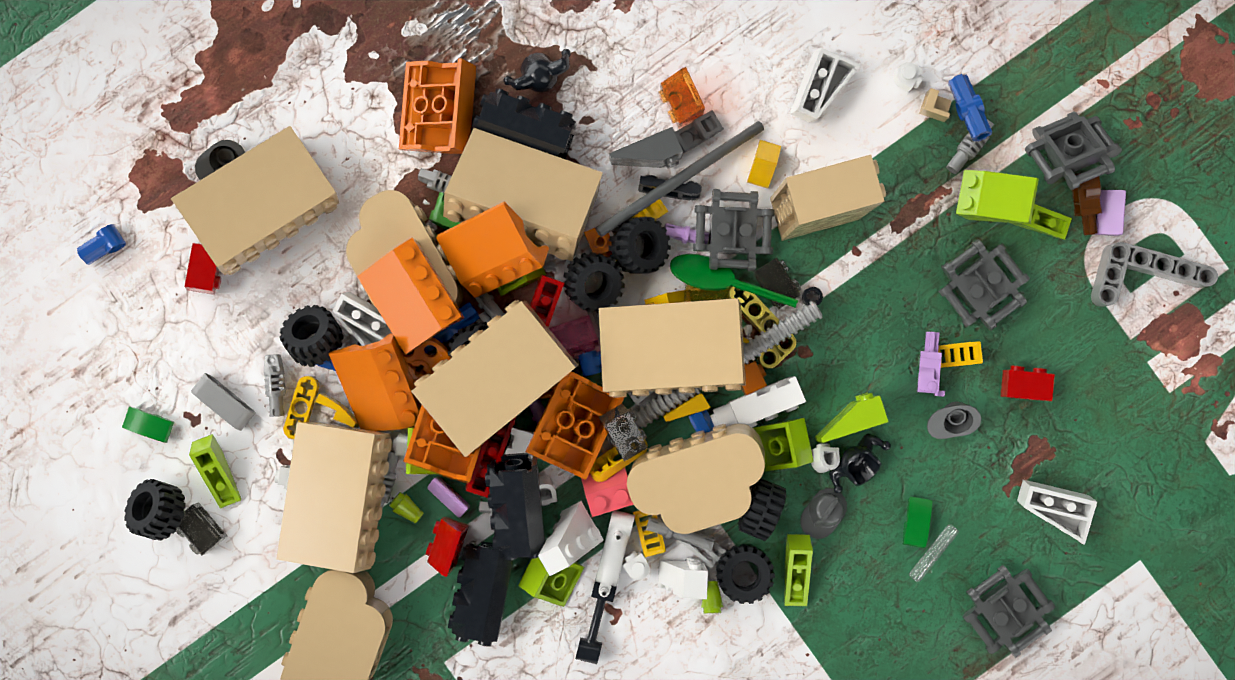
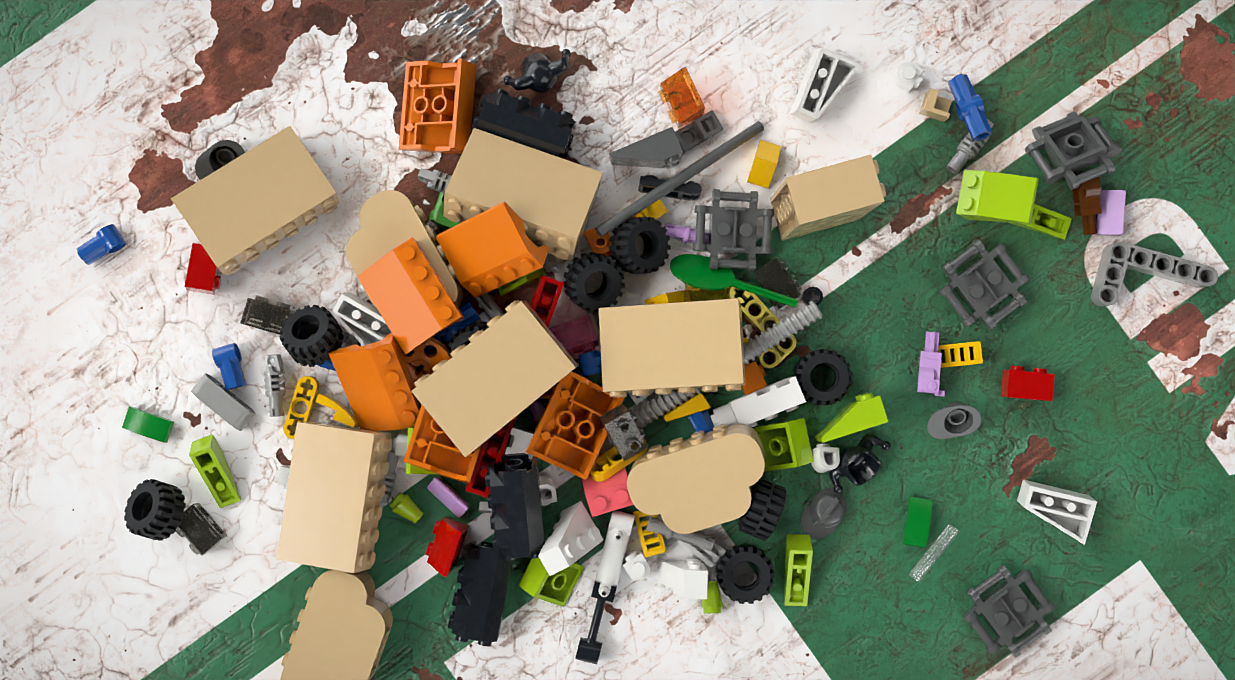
(228, 360): none -> blue piece
(265, 316): none -> clear smoke brick
(841, 372): none -> black tyre

